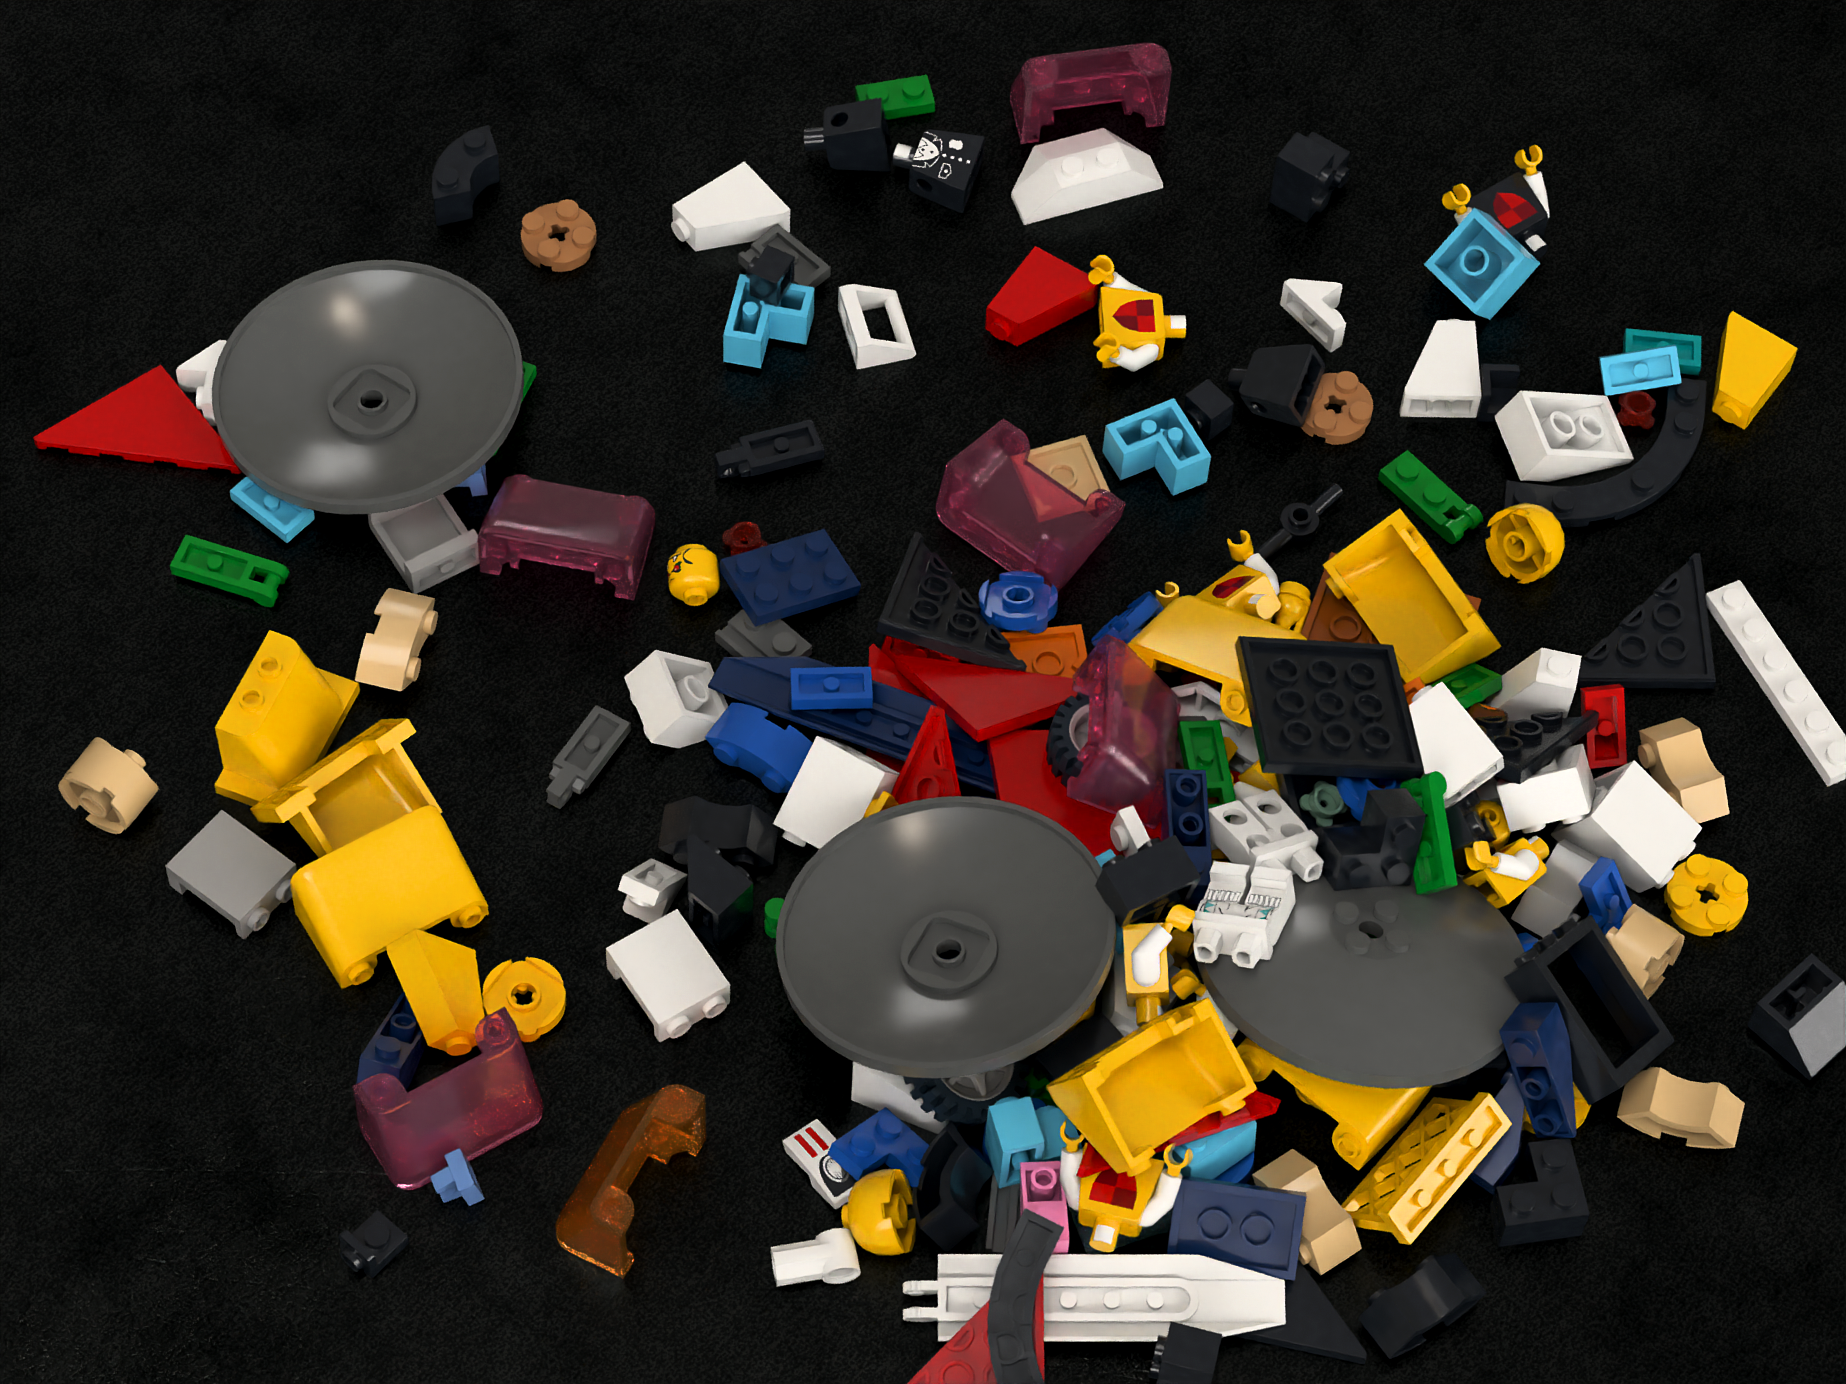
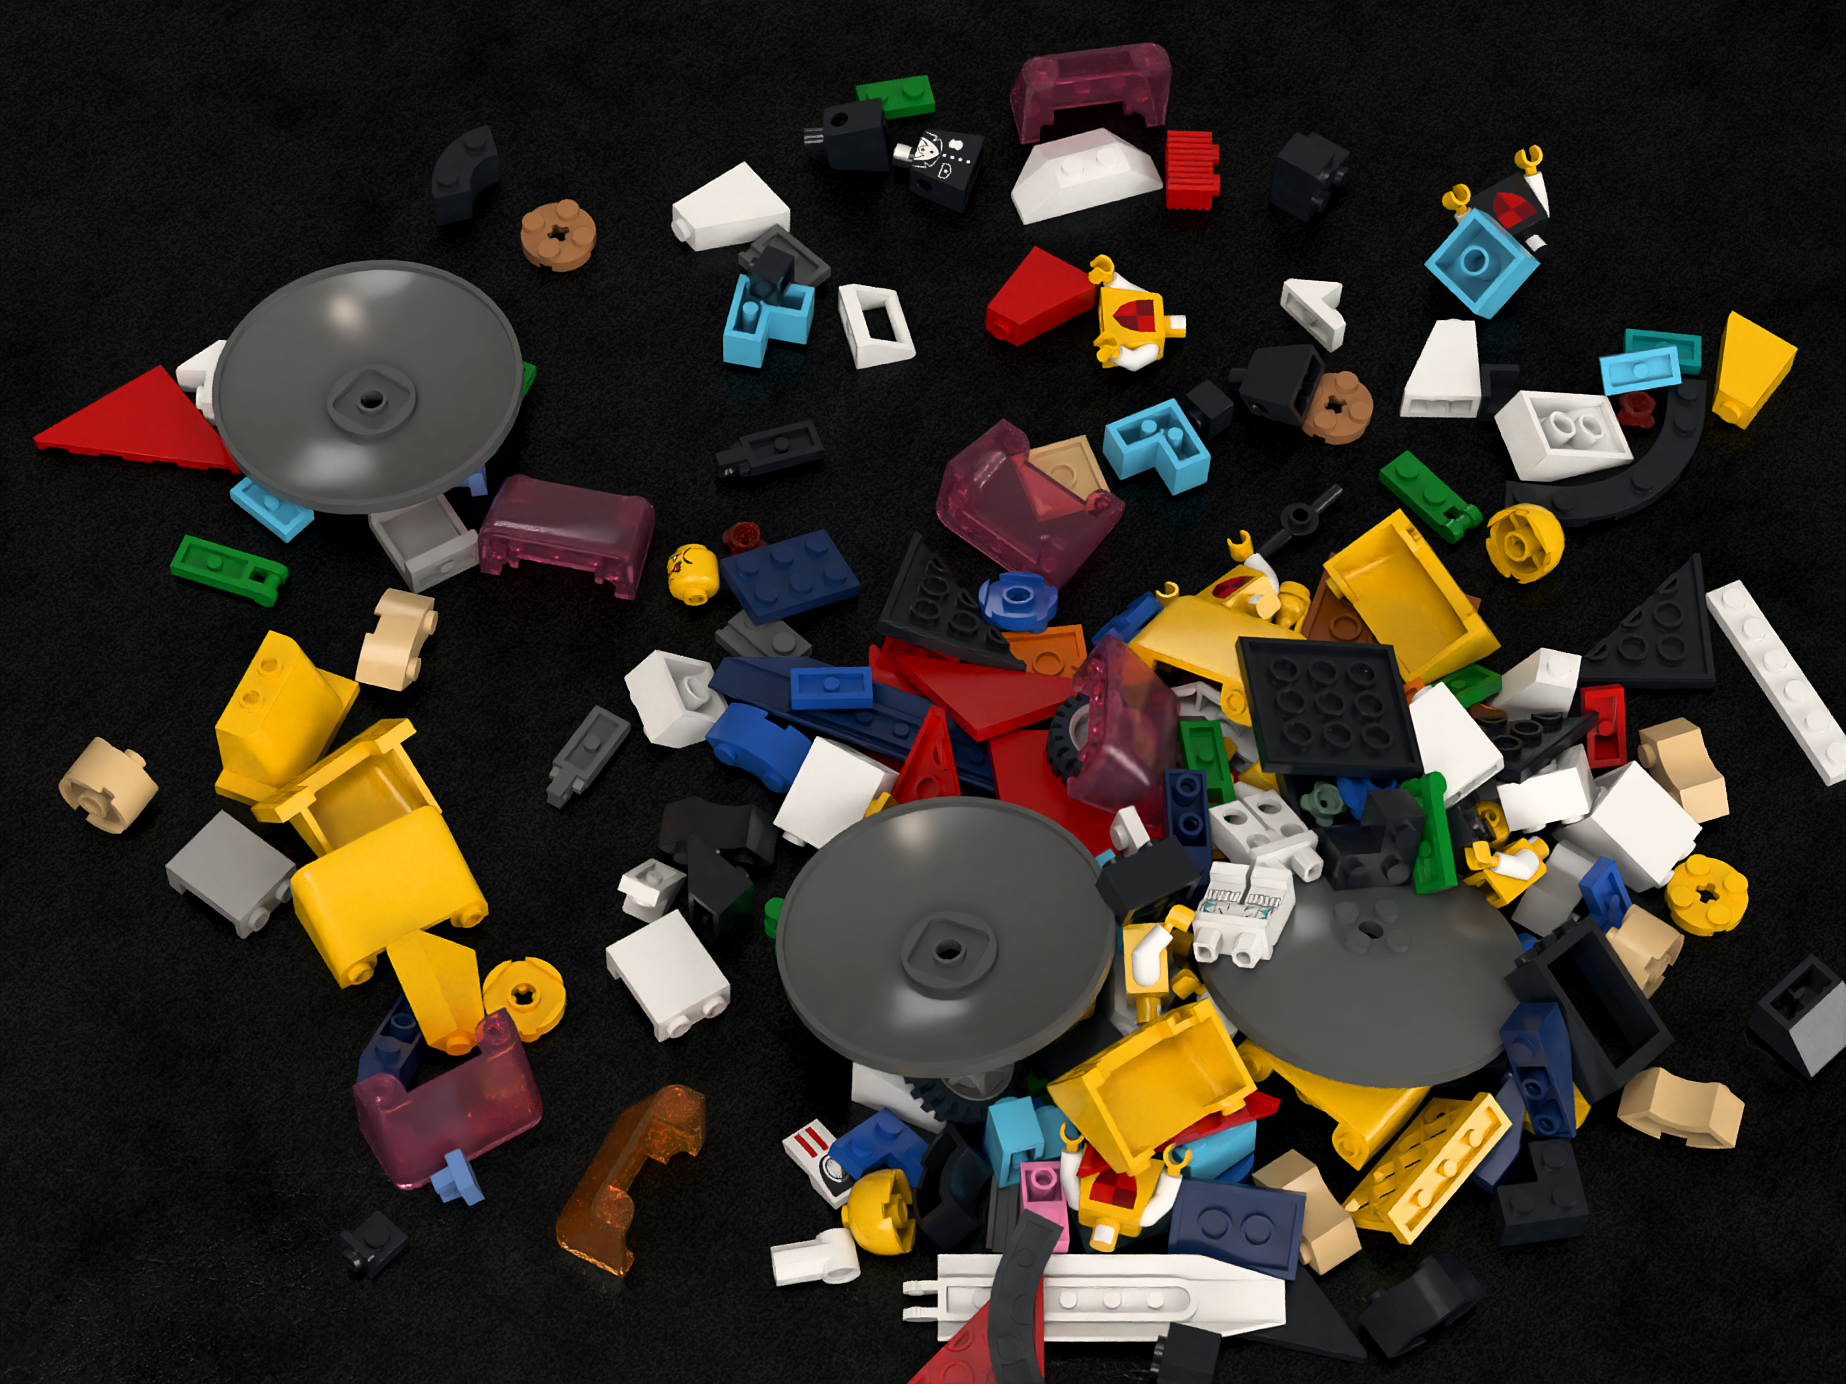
(1190, 170): none -> red brick

